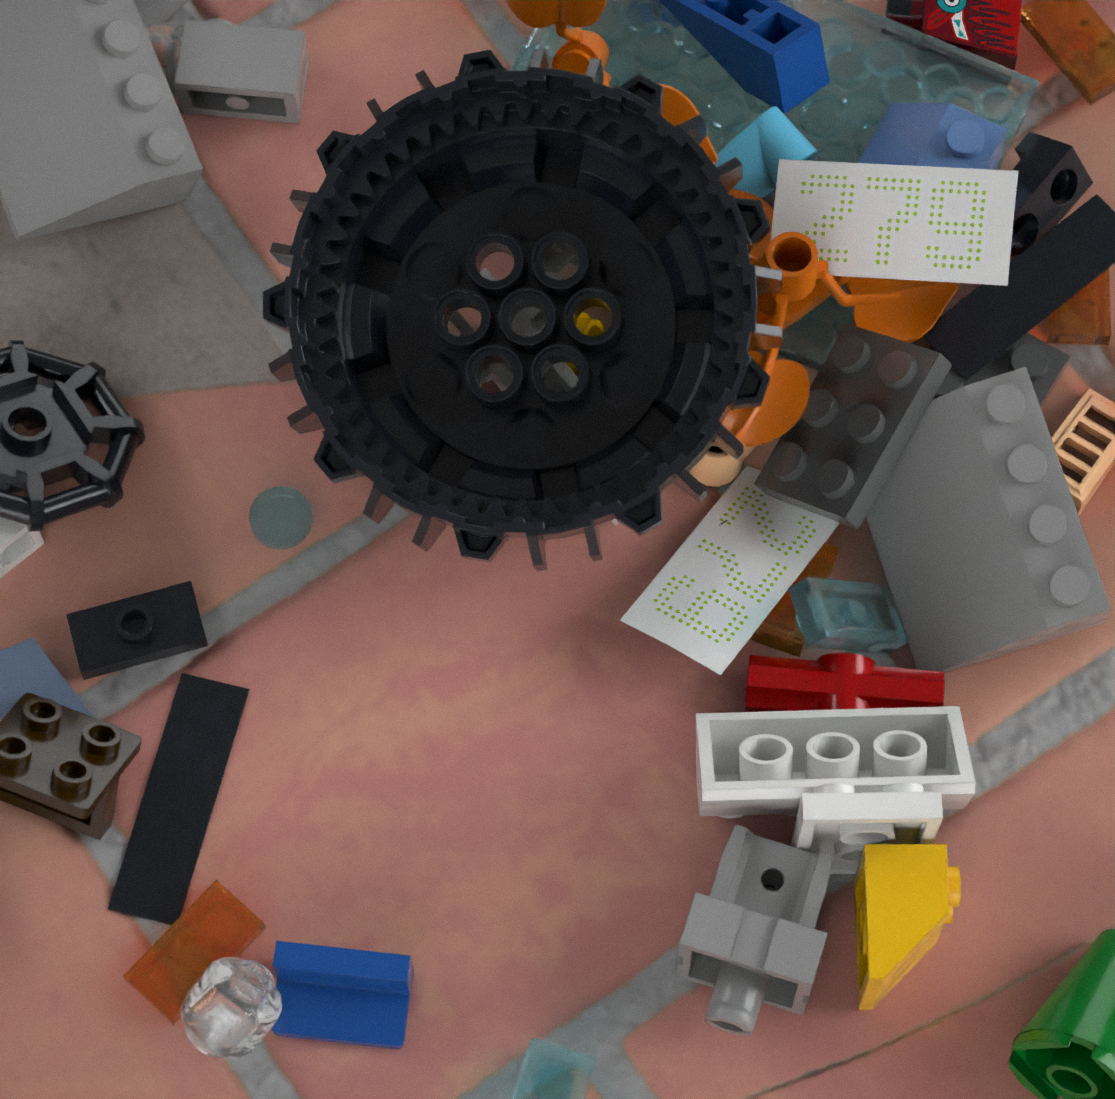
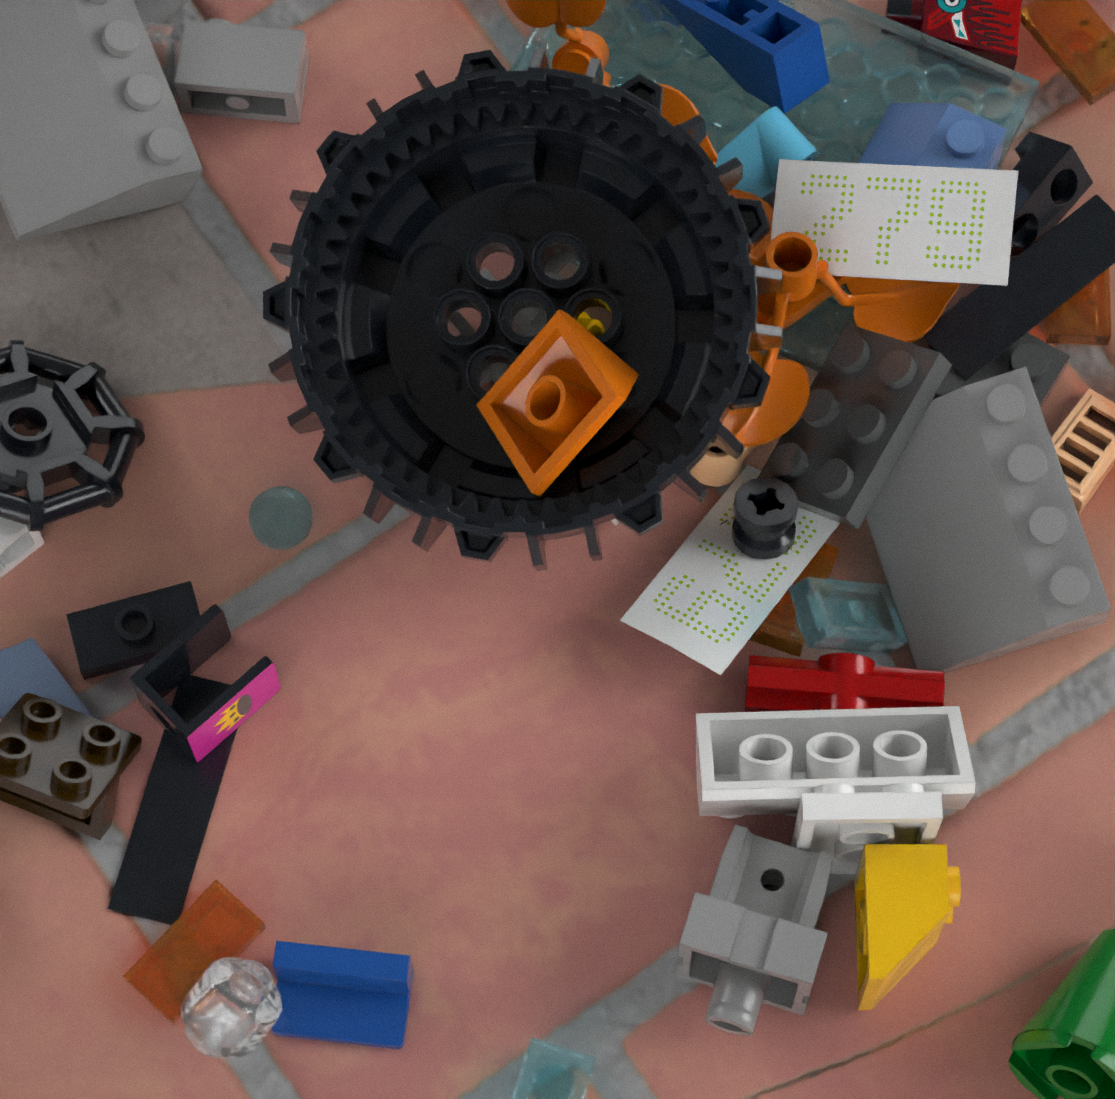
(179, 661): none -> black piece
(555, 399): none -> orange slope
(769, 534): none -> black wheel

